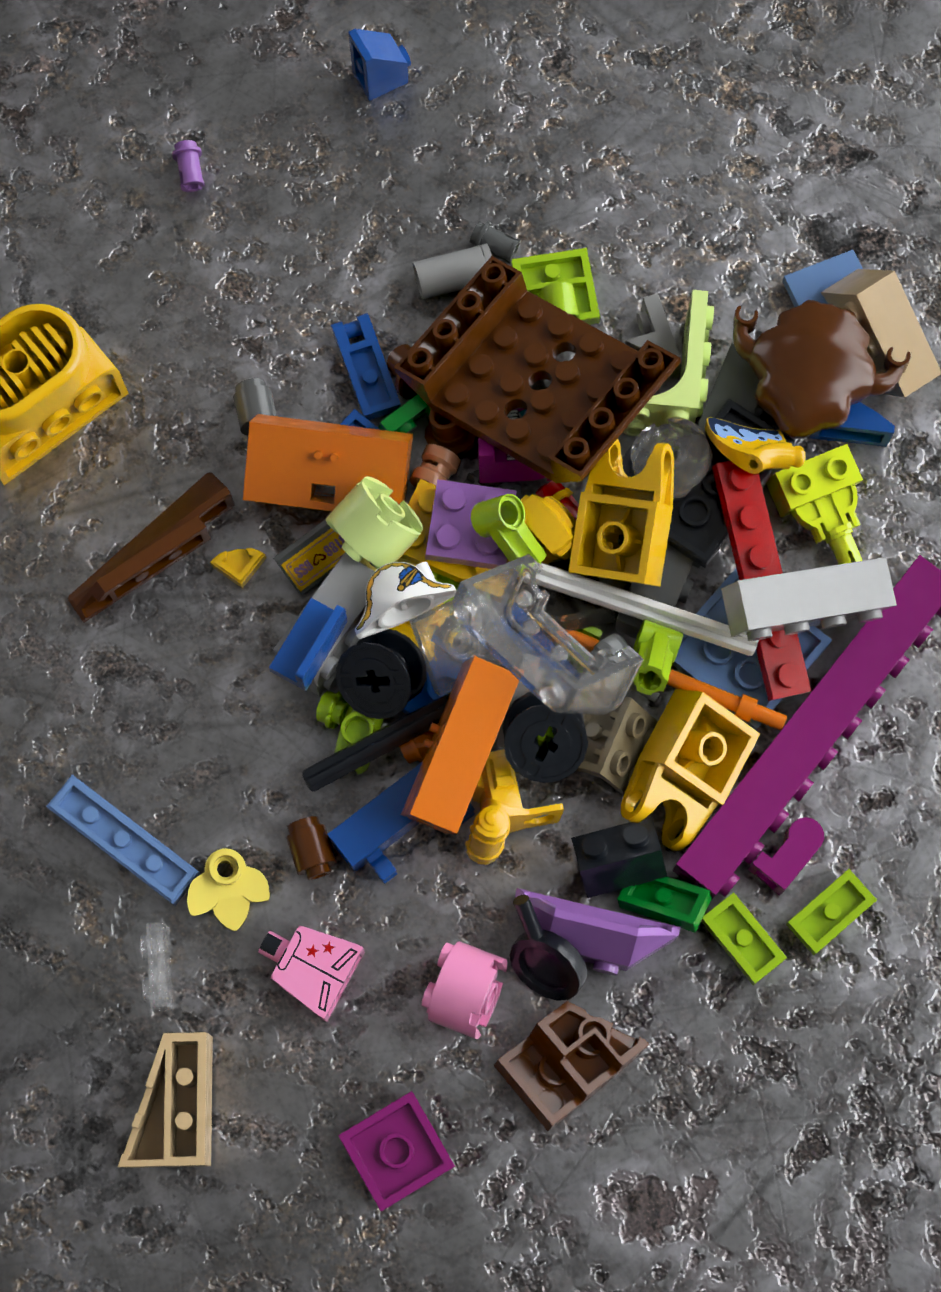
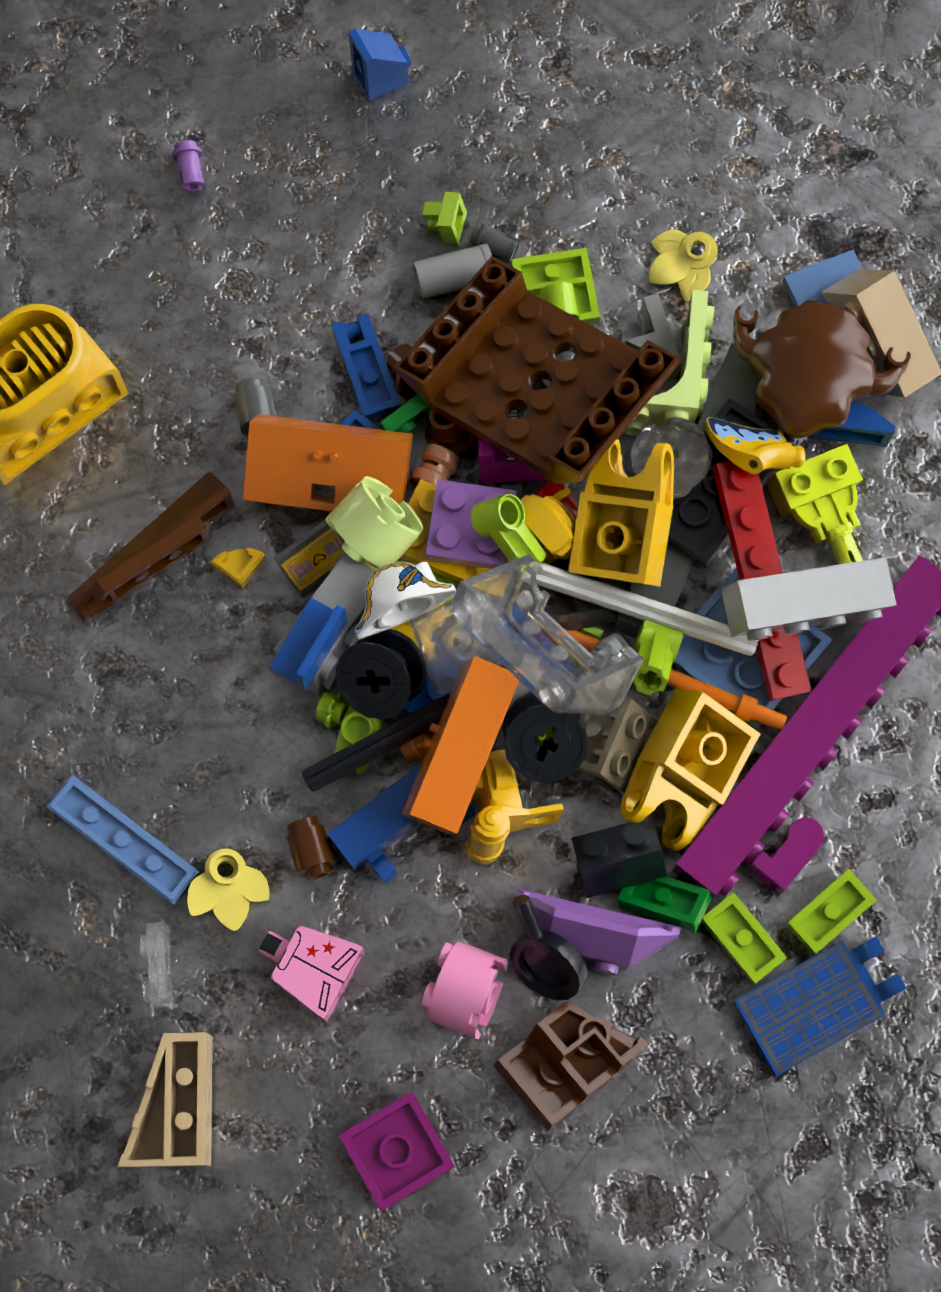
(446, 217): none -> lime tile
(679, 265): none -> light yellow plate
(815, 1004): none -> tile

